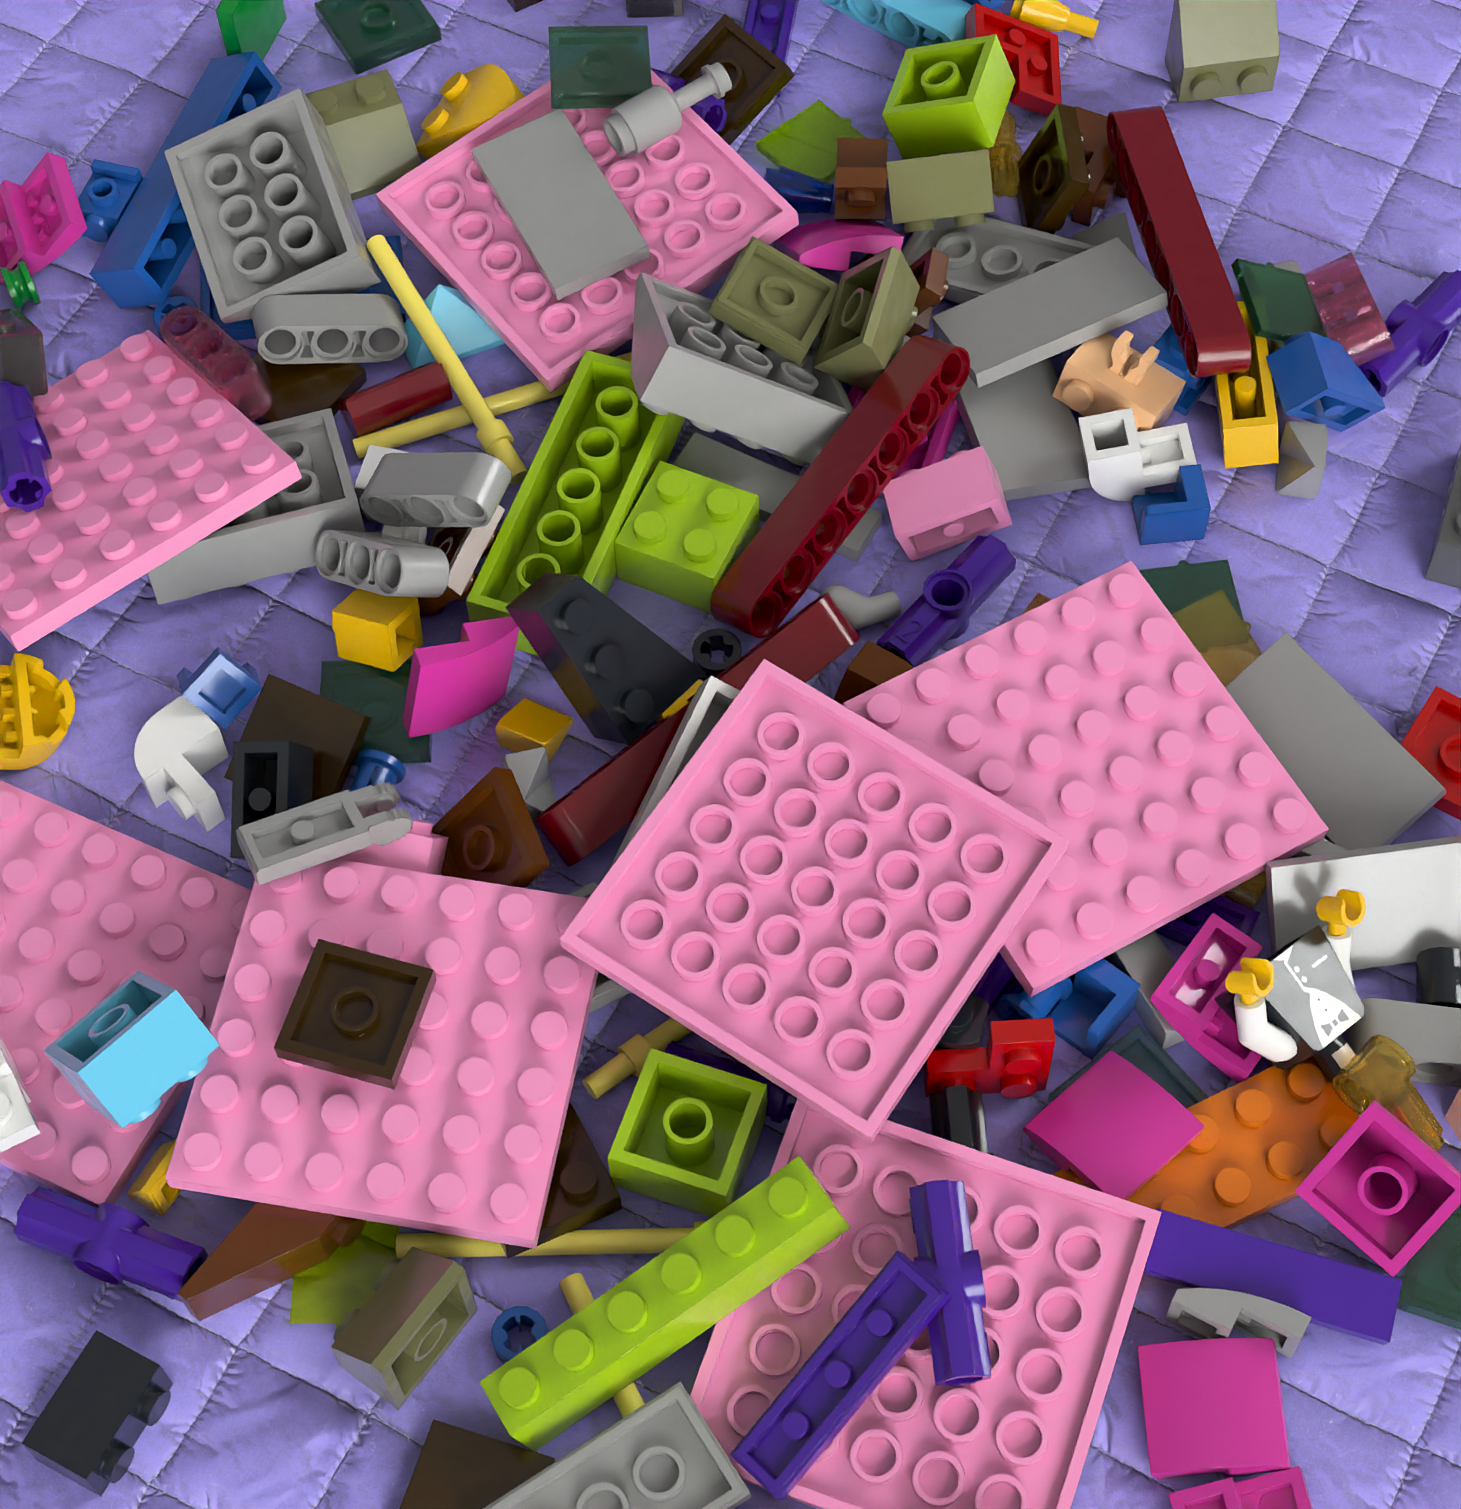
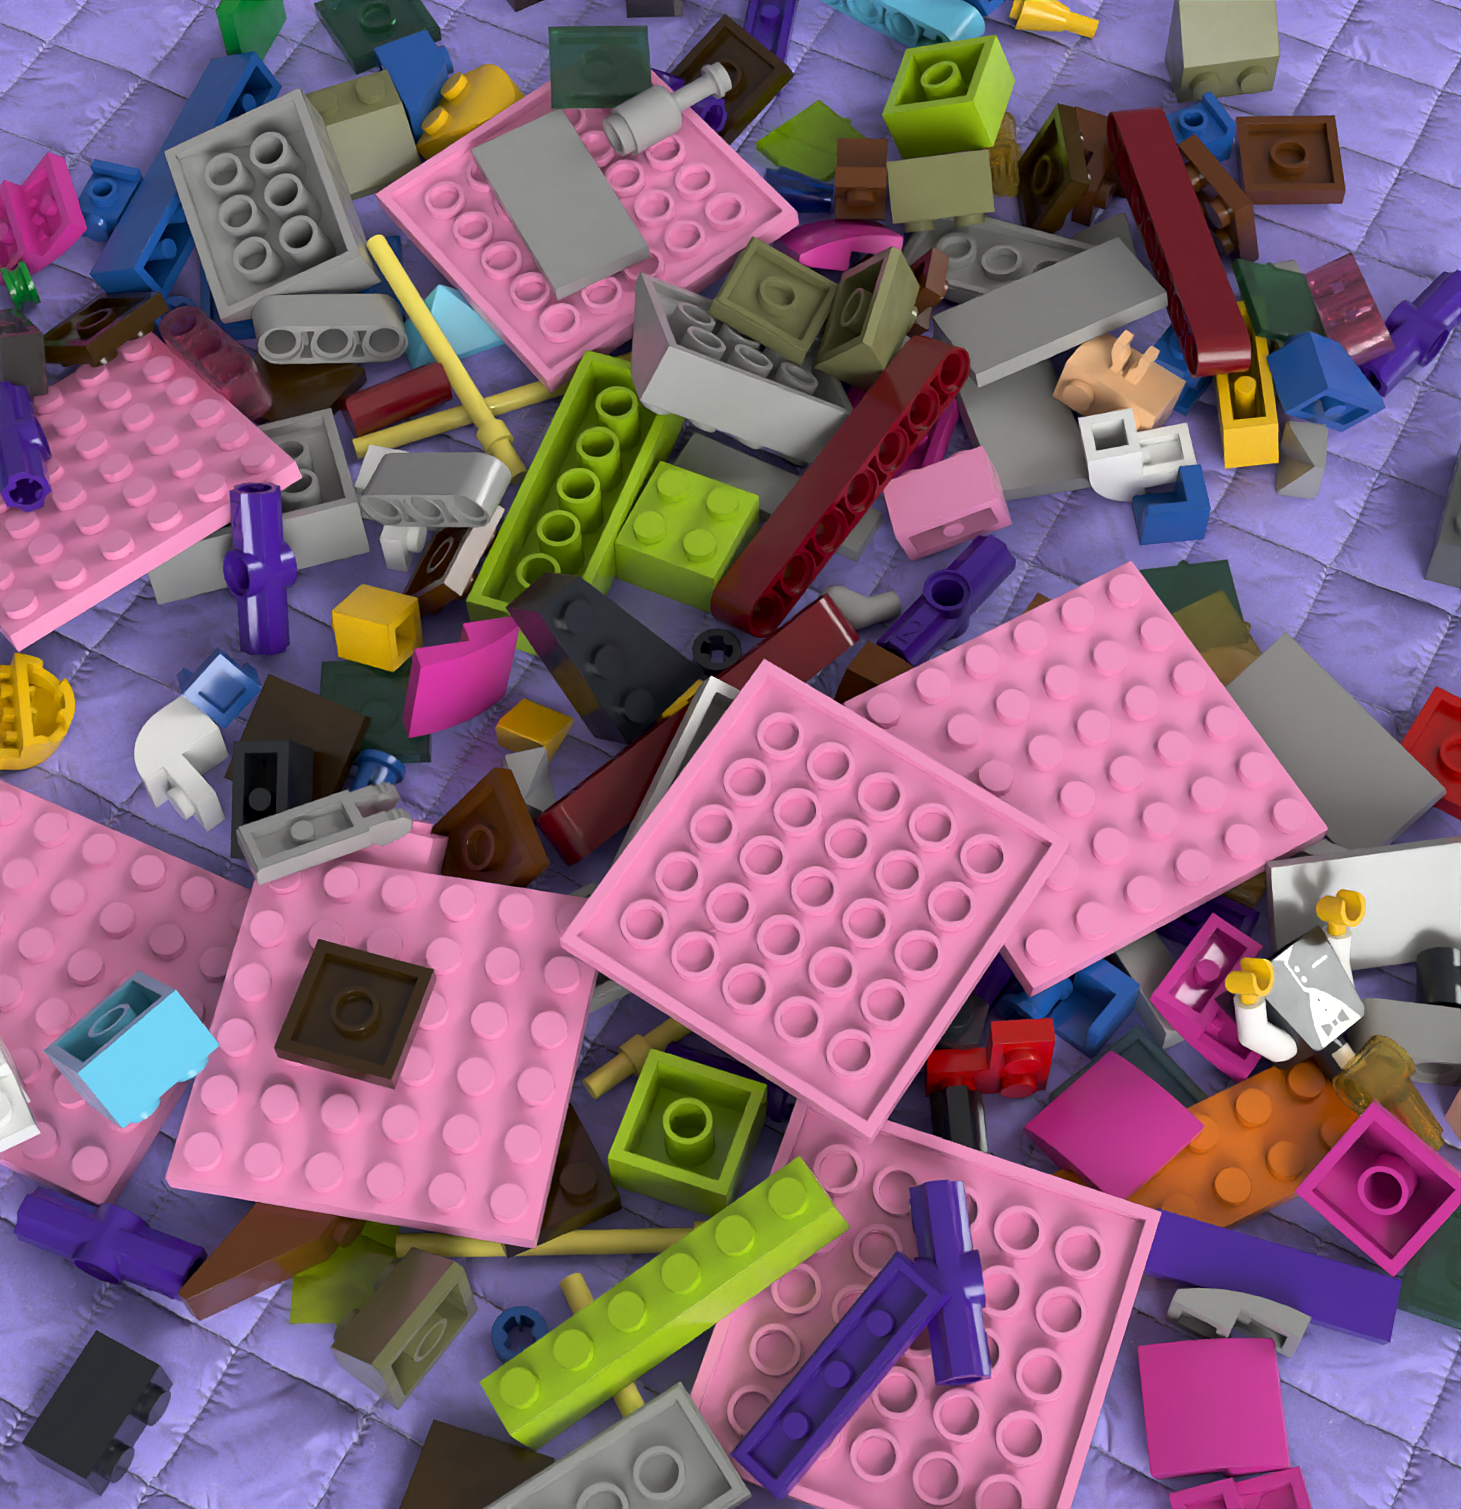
(101, 327): none -> dark brown plate
(151, 1187): yellow slope -> none
(259, 568): none -> dark purple piece
(382, 563): light grey beam -> none
(417, 73): none -> blue slope
(1030, 54): red plate -> none
(1208, 122): none -> blue brick
(1222, 201): none -> reddish brown plate
(1289, 159): none -> reddish brown plate

